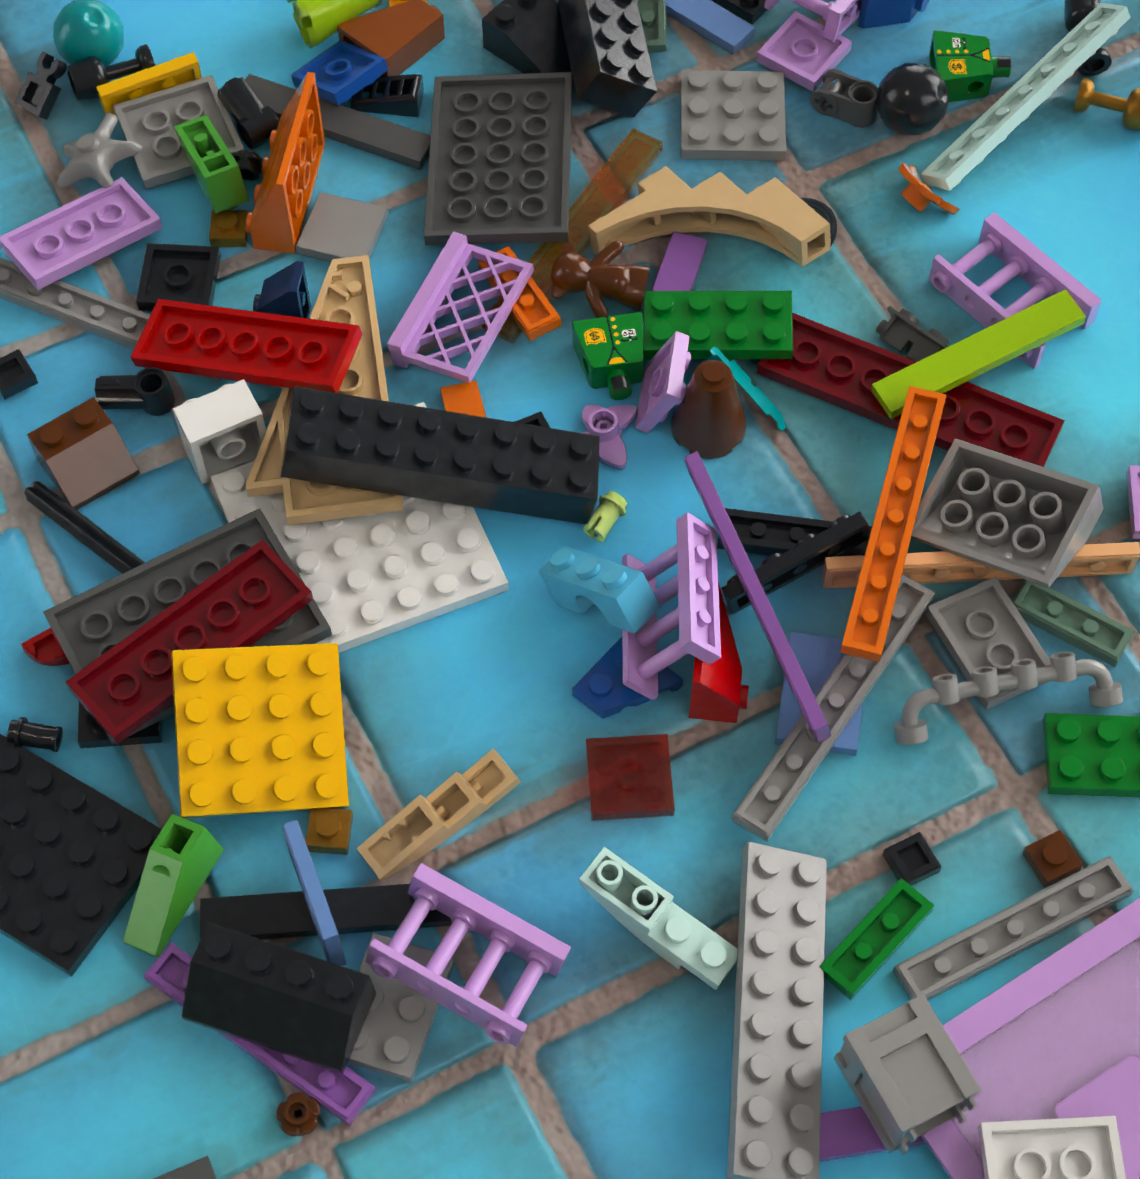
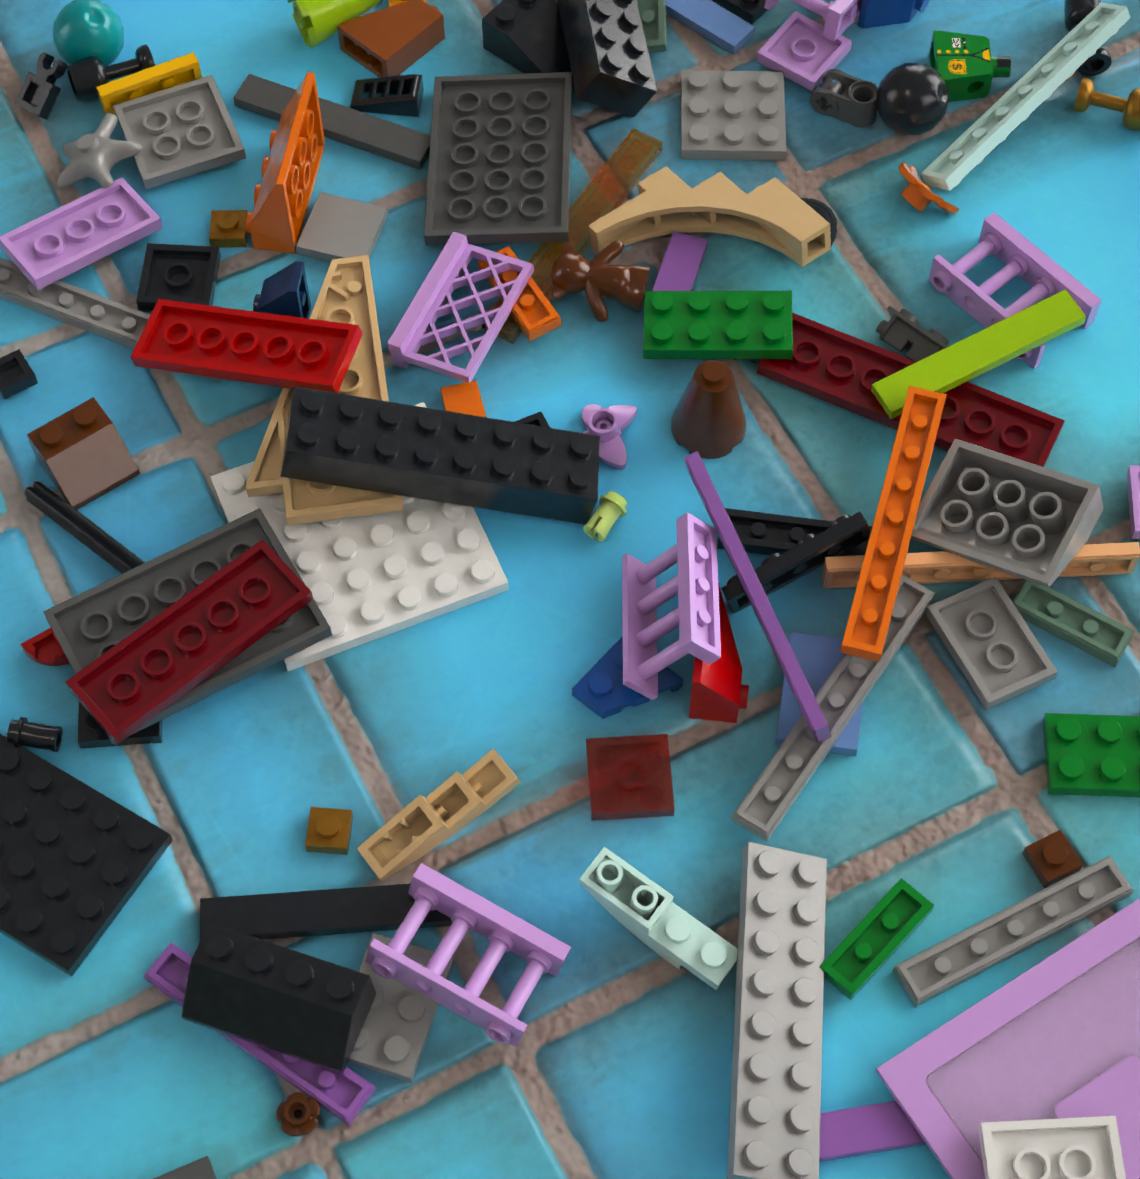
(145, 391): black piece -> none
(169, 883): bright green slope -> none
(212, 164): bright green slope -> none
(221, 429): white brick -> none
(249, 164): black plate -> none
(251, 117): black piece -> none
(259, 729): yellow plate -> none
(313, 893): medium blue tile -> none
(342, 71): blue plate -> none
(611, 352): green torso -> none
(617, 590): medium azure arch -> none
(663, 382): lavender plate -> none
(744, 381): teal piece -> none
(907, 1074): light grey container -> none
(912, 859): black tile -> none
(987, 683): light grey bar -> none

